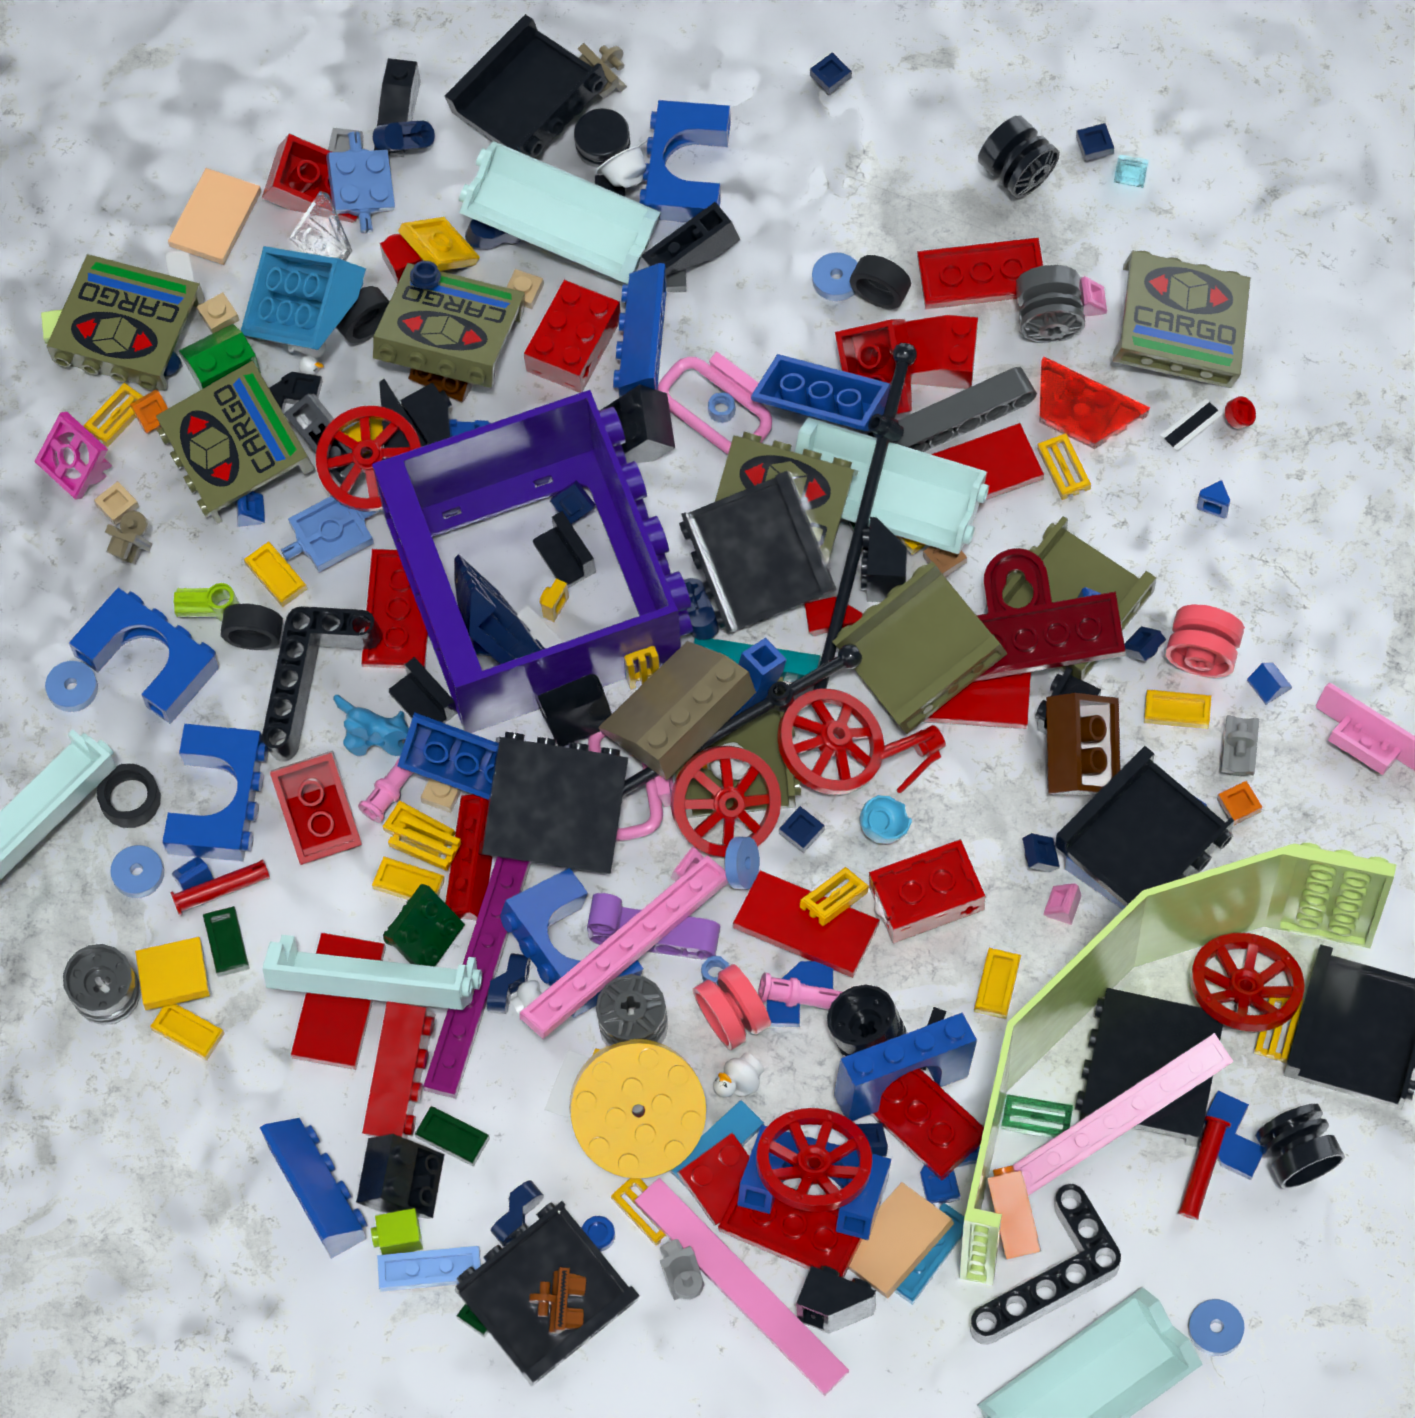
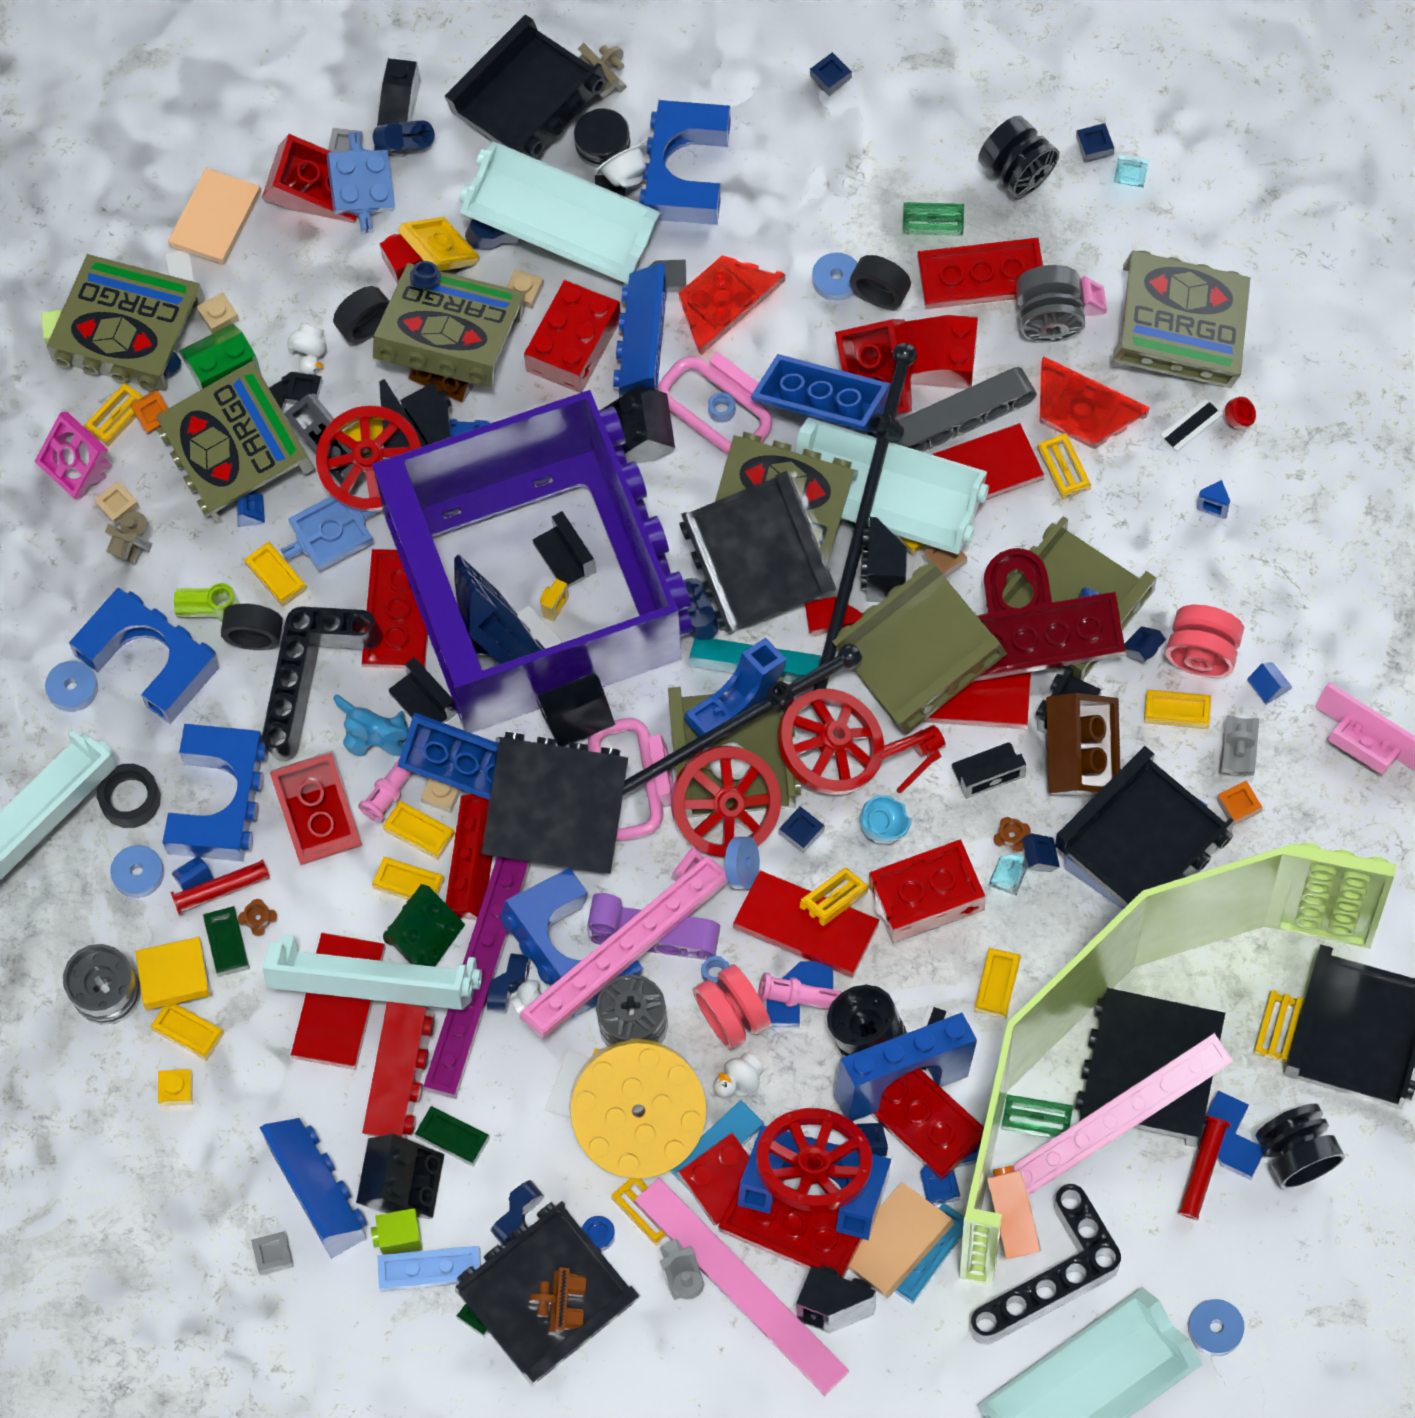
(175, 1087): none -> yellow plate
(255, 908): none -> dark orange plate
(272, 1253): none -> light grey plate
(300, 297): dark azure slope -> none
(321, 230): clear wing -> none
(400, 831): yellow tile -> none
(573, 502): dark blue plate -> none
(643, 673): yellow tile -> none
(679, 708): dark tan slope -> none
(695, 241): black slope -> none
(724, 297): none -> clear red wing
(933, 214): none -> clear green tile
(989, 770): none -> black panel
(1009, 873): none -> clear light blue slope
(1015, 826): none -> dark orange plate
(1063, 903): bright pink slope -> none
(1246, 985): red wheel -> none

